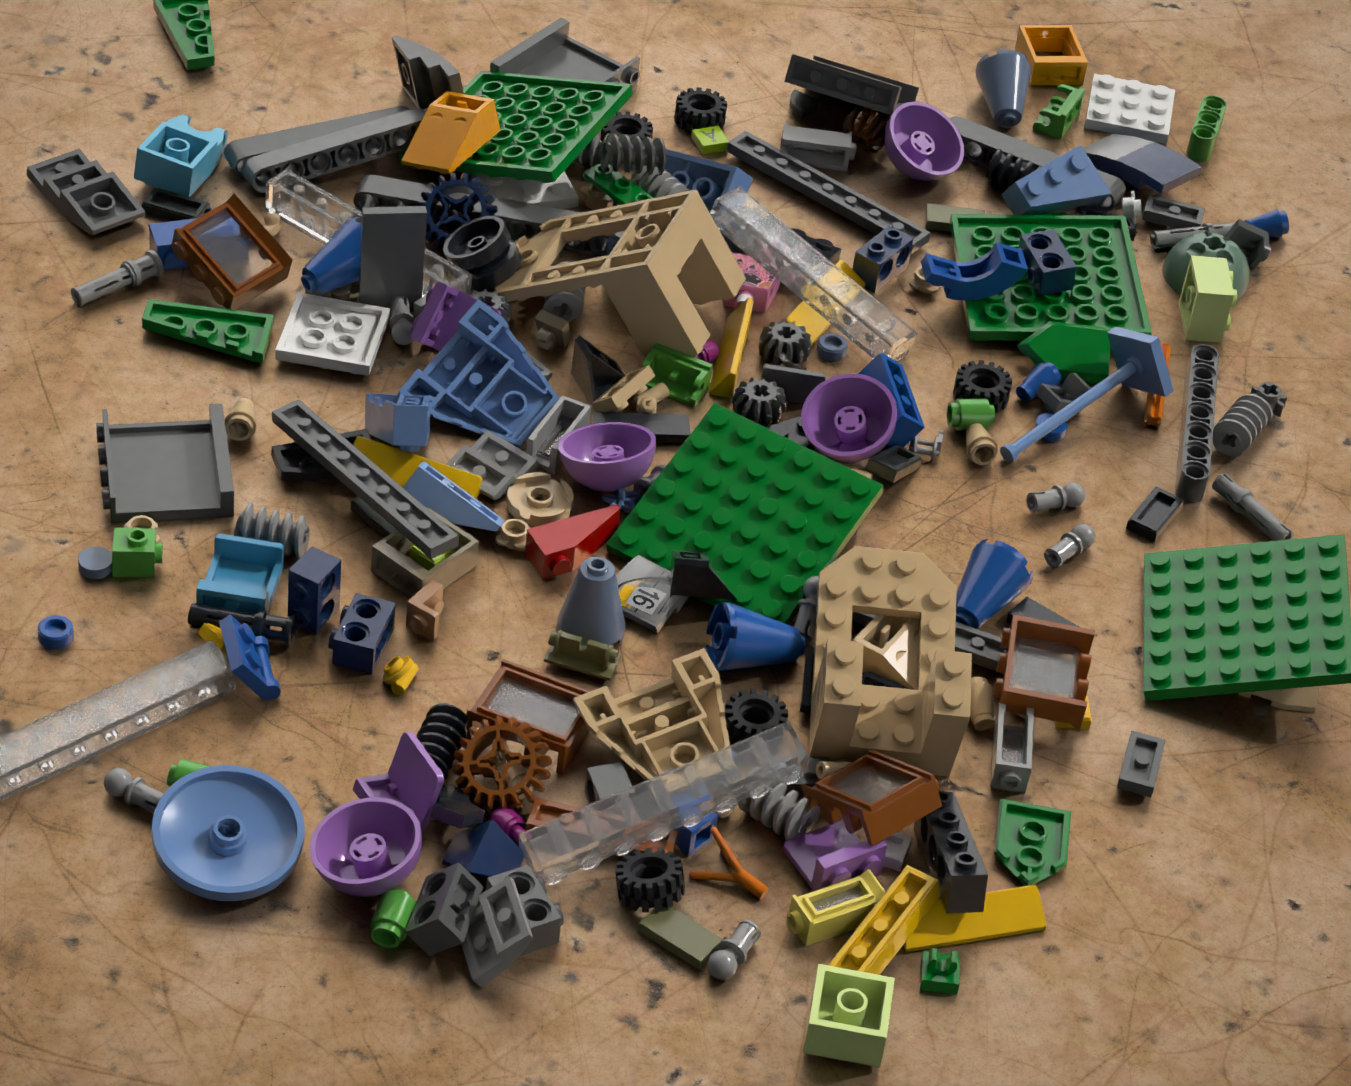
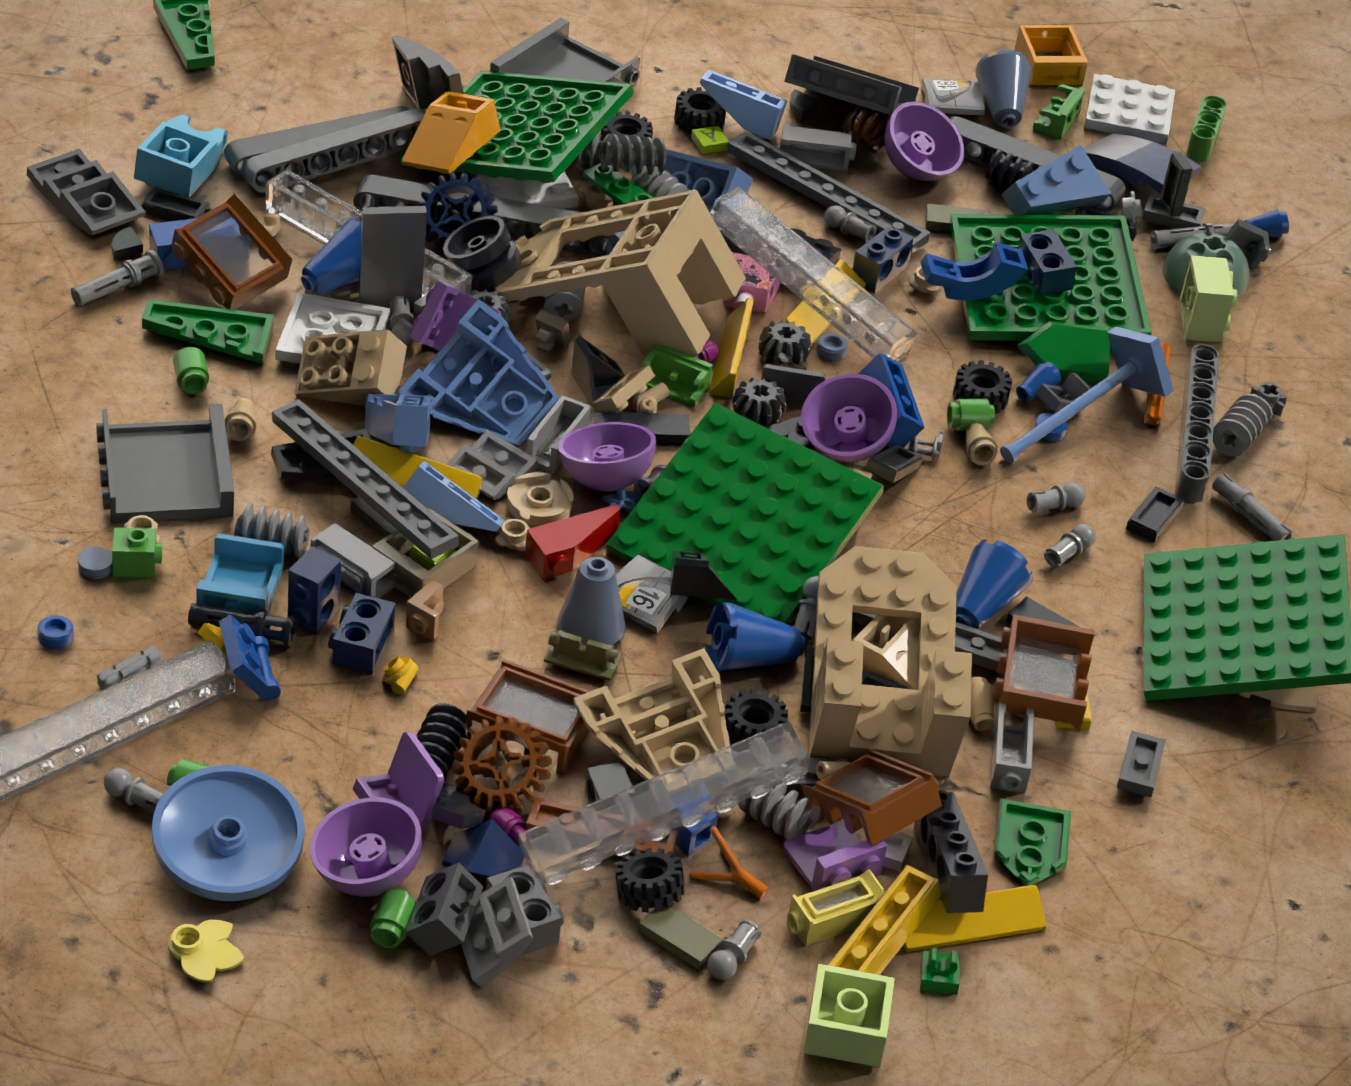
(126, 244): none -> pearl dark grey tile
(128, 667): none -> light grey axle
(191, 370): none -> bright green brick
(204, 949): none -> light yellow plate
(350, 365): none -> tan slope
(360, 564): none -> light grey window
(747, 105): none -> light blue slope
(849, 223): none -> light grey pin
(953, 96): none -> light grey slope
(1176, 184): none -> pearl dark grey tile

